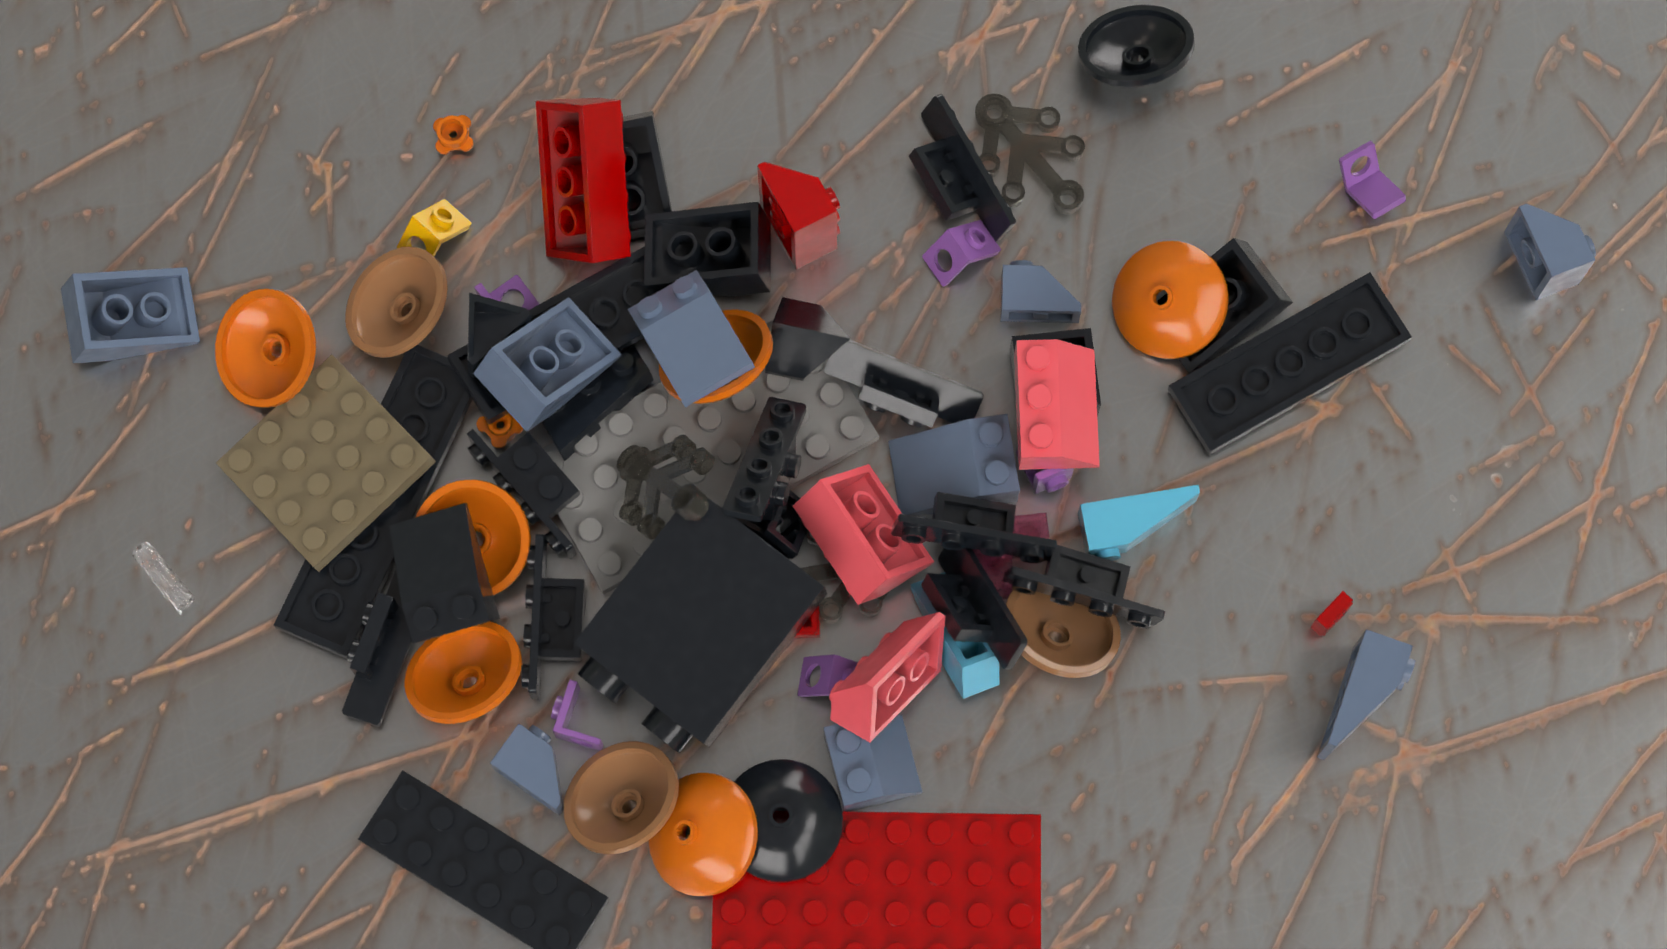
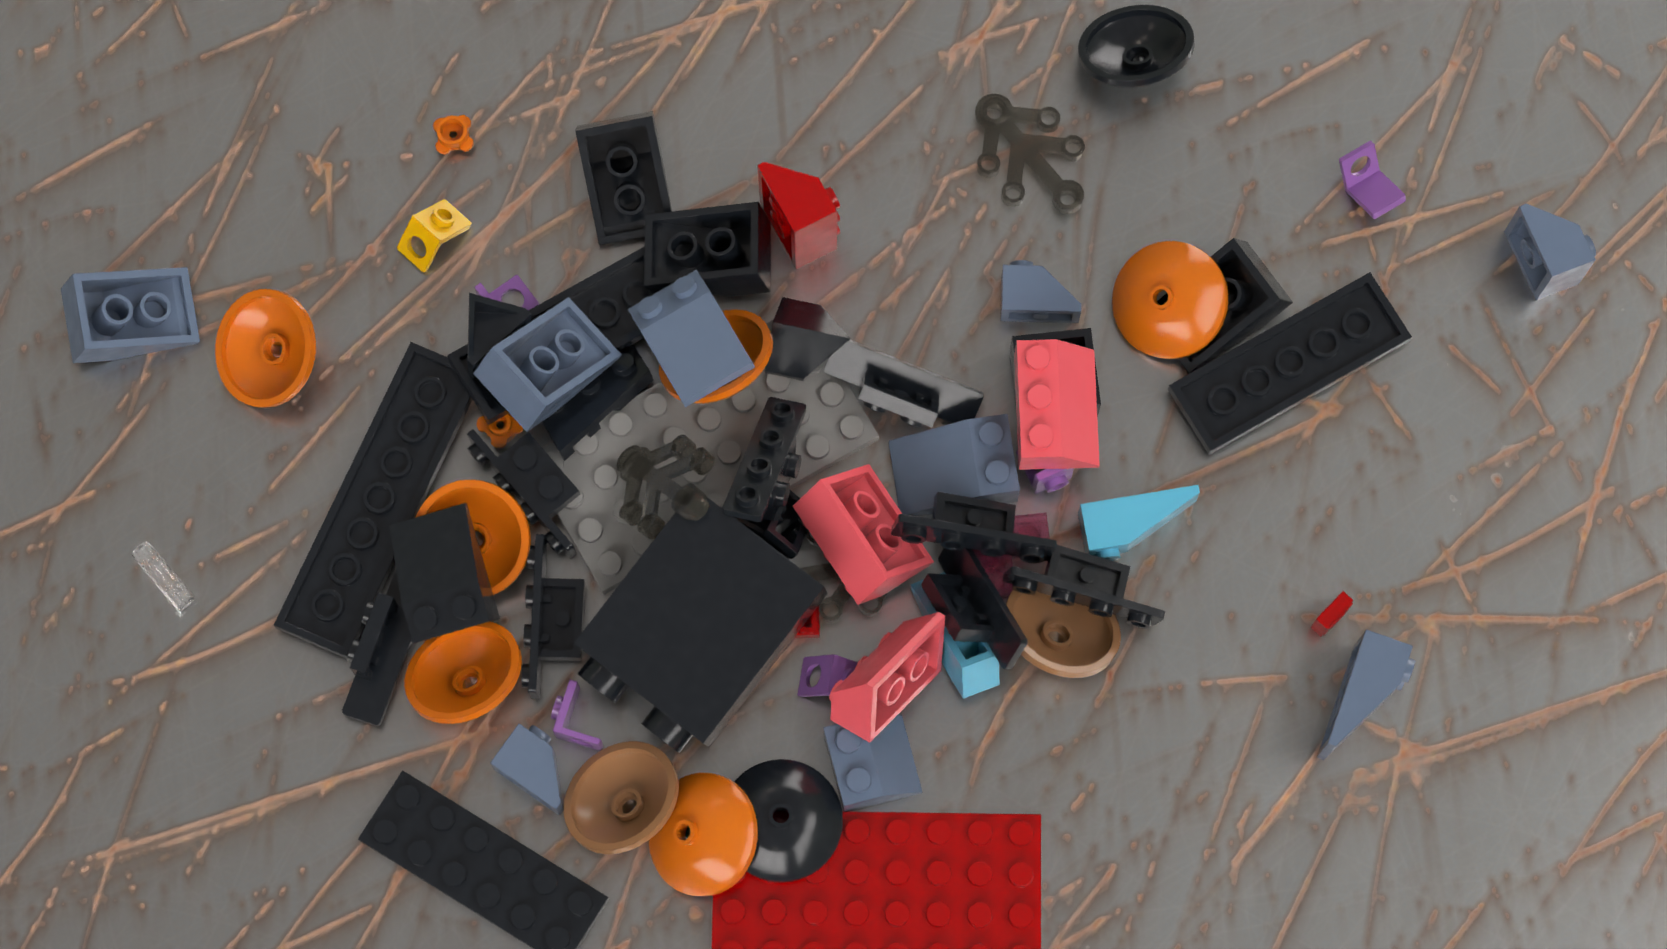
(325, 463): dark tan plate -> none
(396, 302): medium nougat dish -> none
(583, 179): red slope -> none
(956, 172): black bracket -> none
(965, 245): medium lavender bracket -> none

